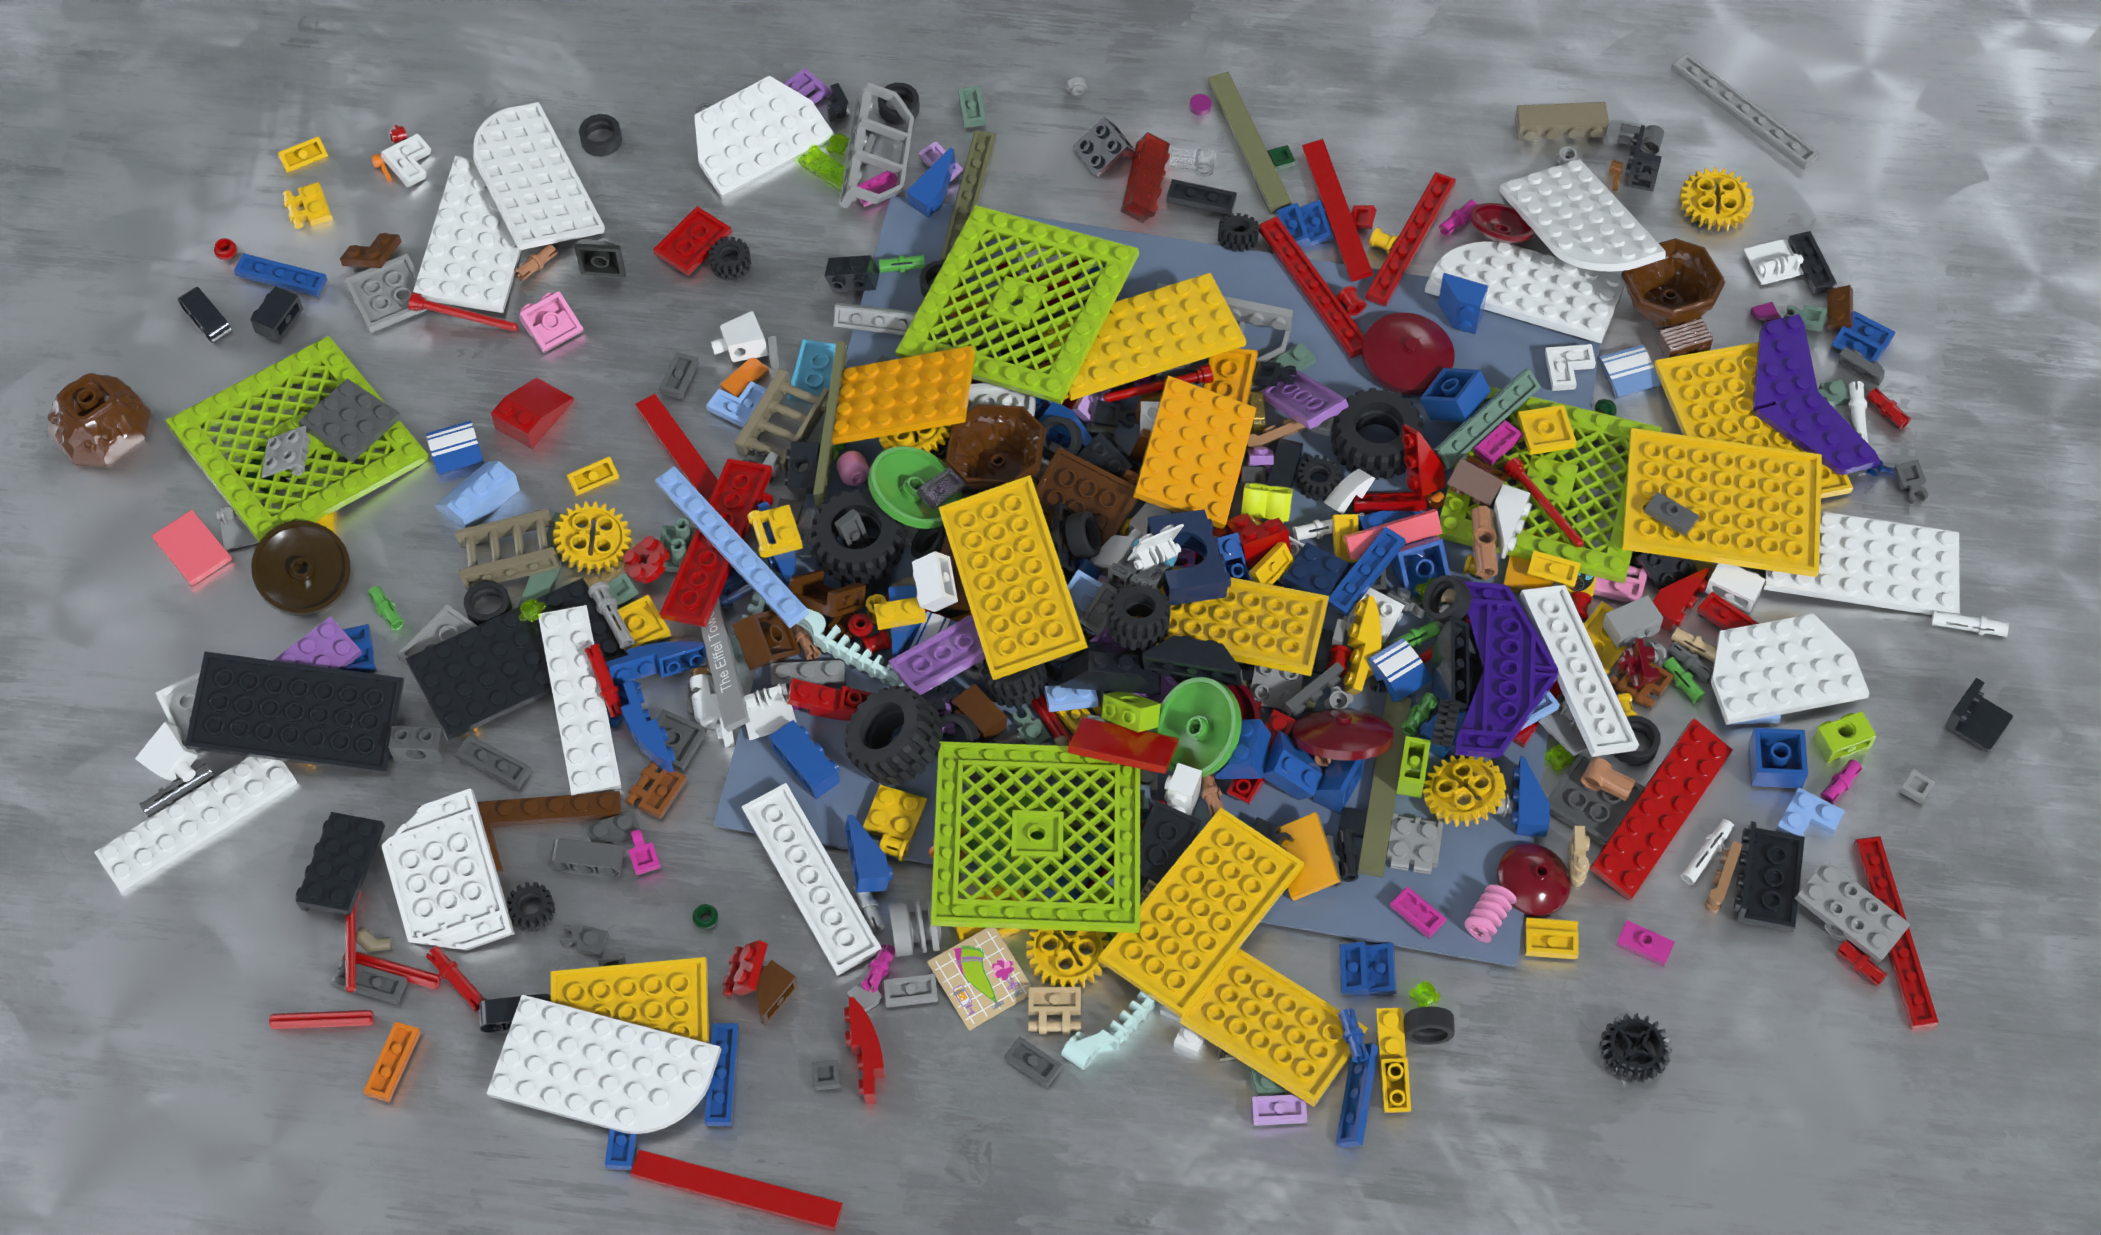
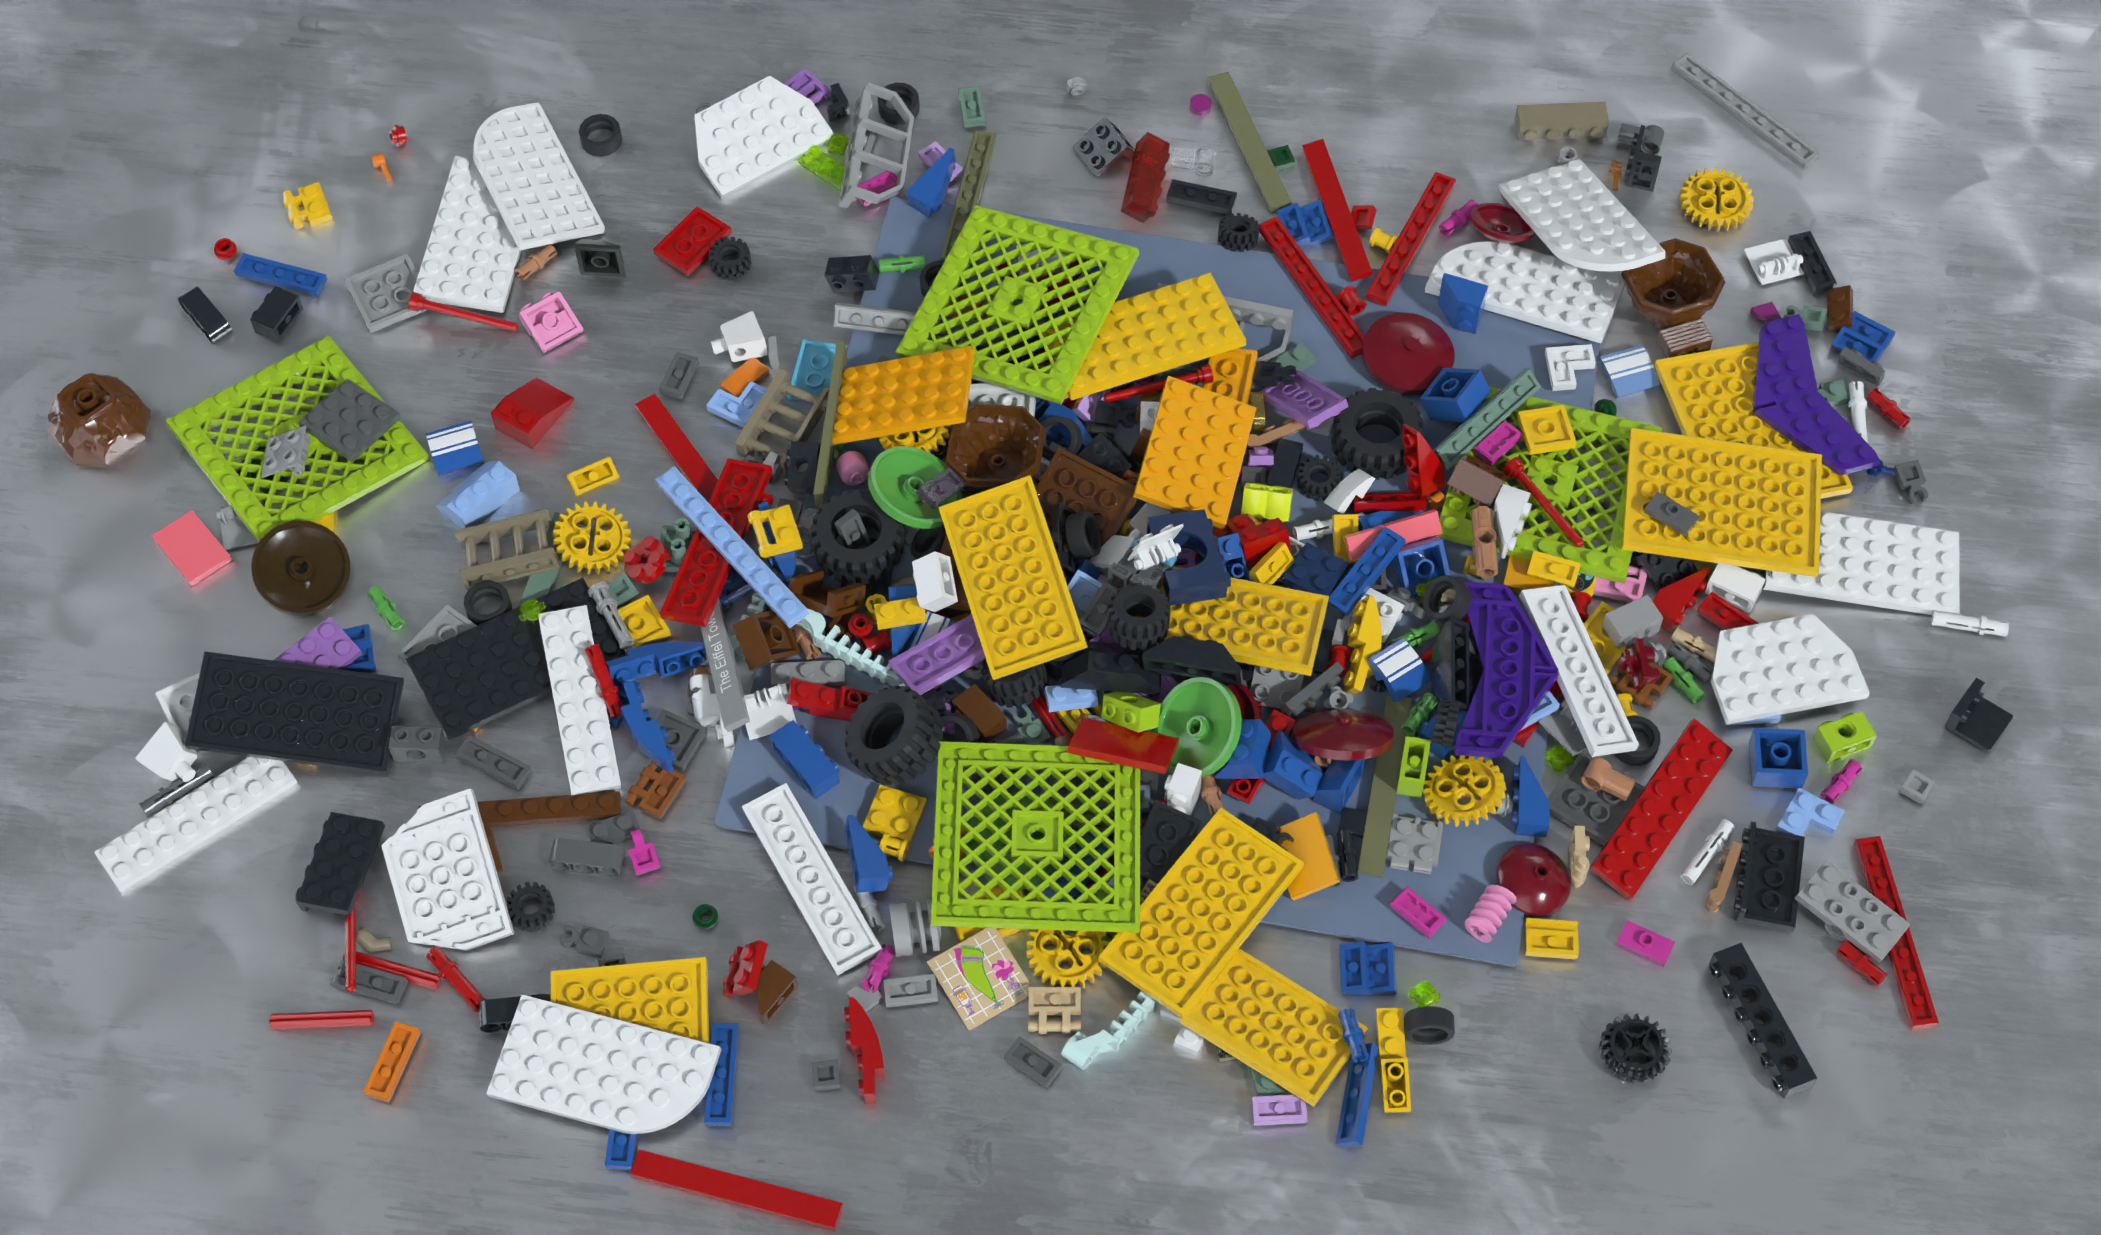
(302, 154): yellow slope -> none
(374, 255): reddish brown plate -> none
(403, 159): white plate -> none
(1737, 961): none -> black brick

